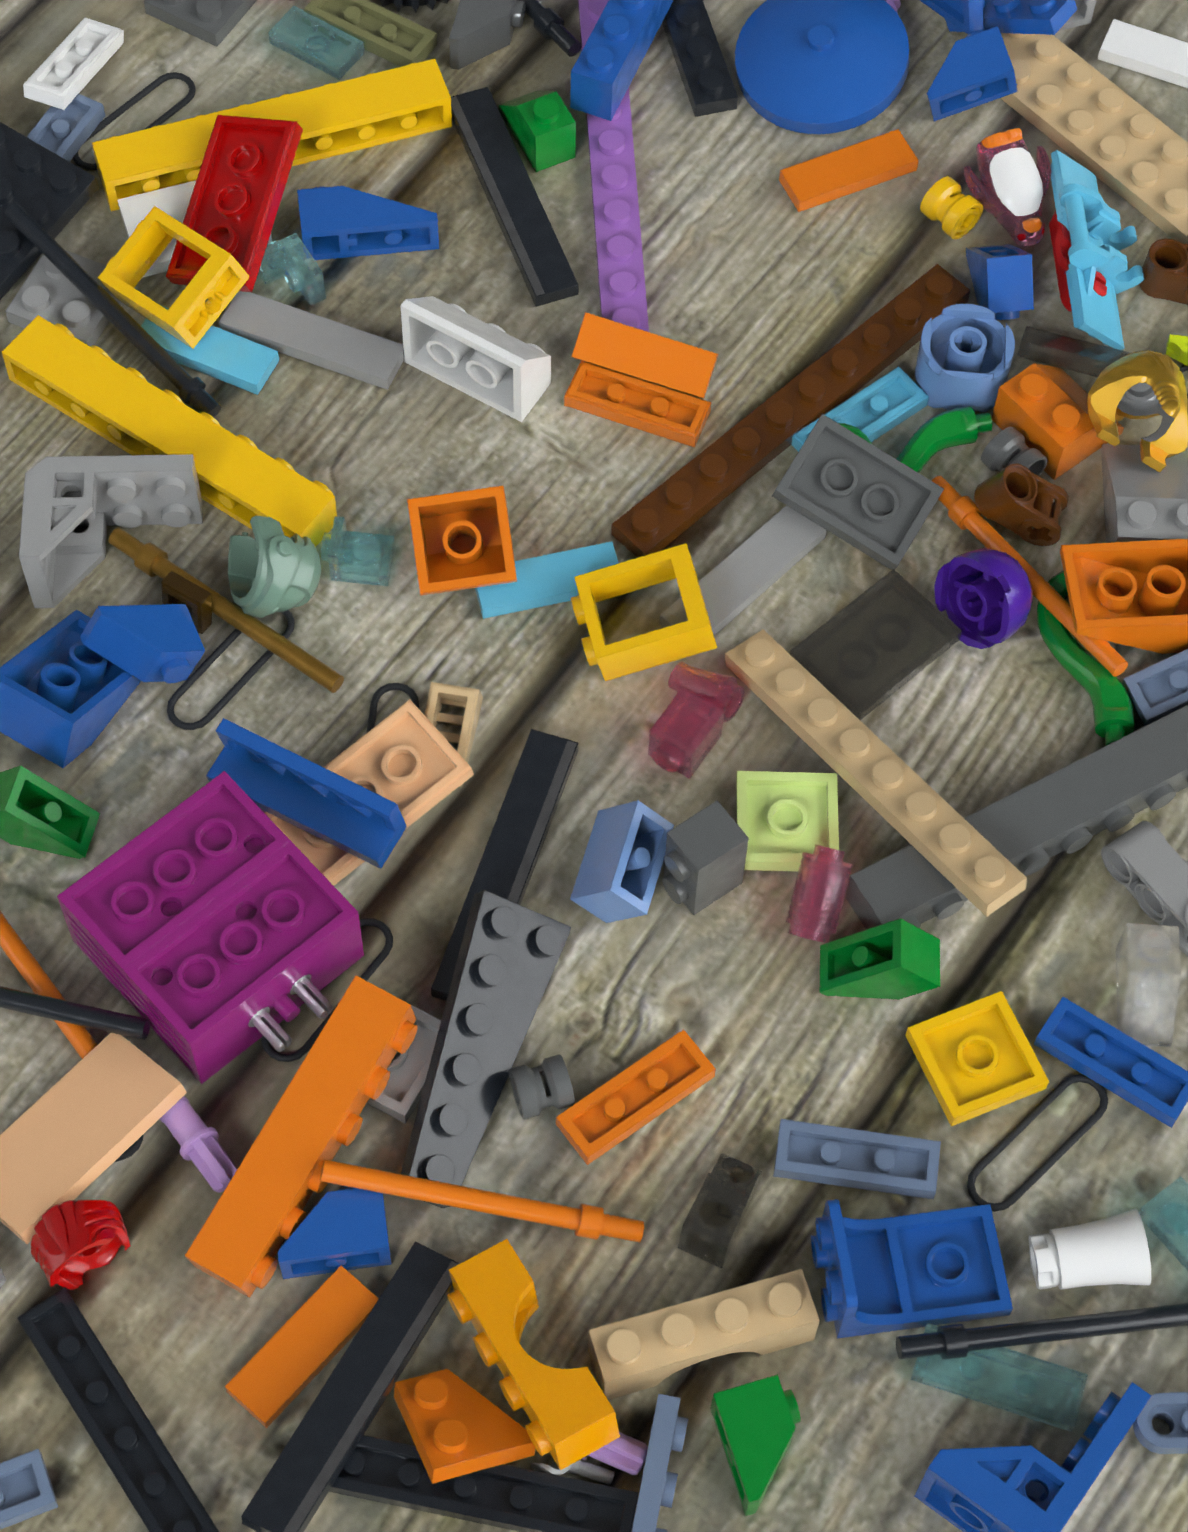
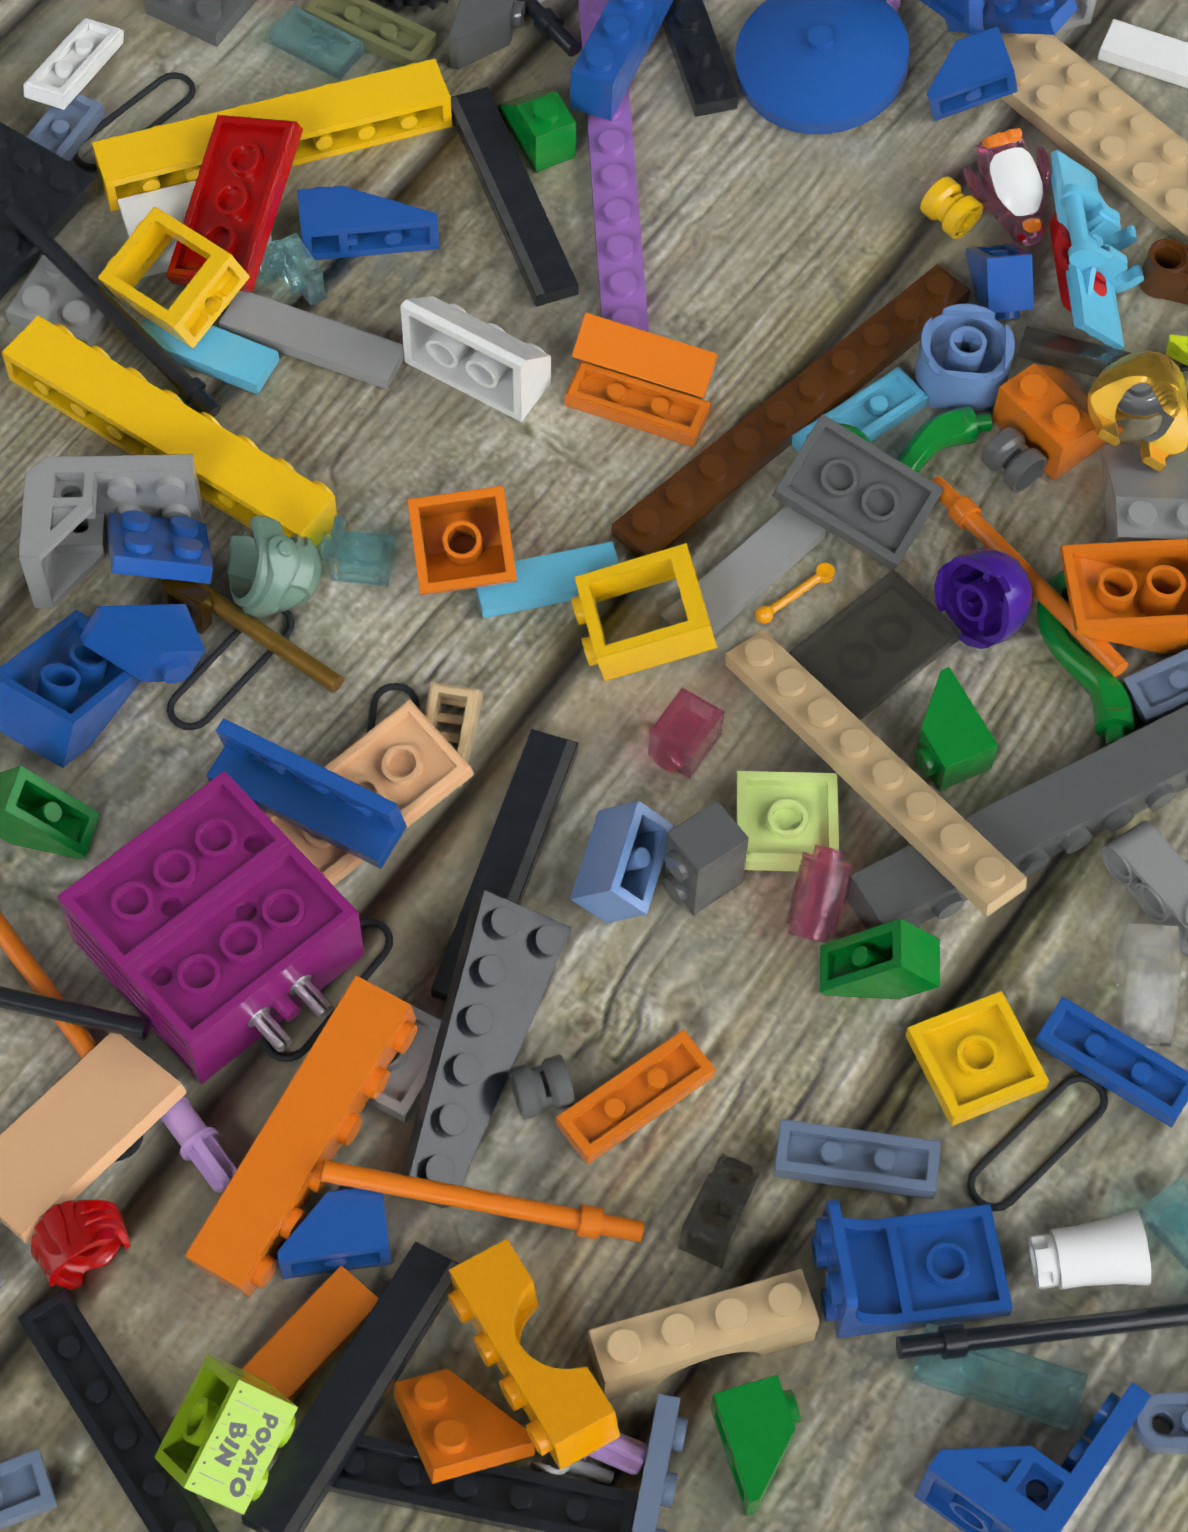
(159, 547): none -> blue plate
(226, 1434): none -> lime brick
(711, 686): clear pink cone -> none
(823, 574): none -> light orange hinge
(848, 170): orange tile -> none
(953, 736): none -> green slope
(1023, 500): reddish brown piece -> none

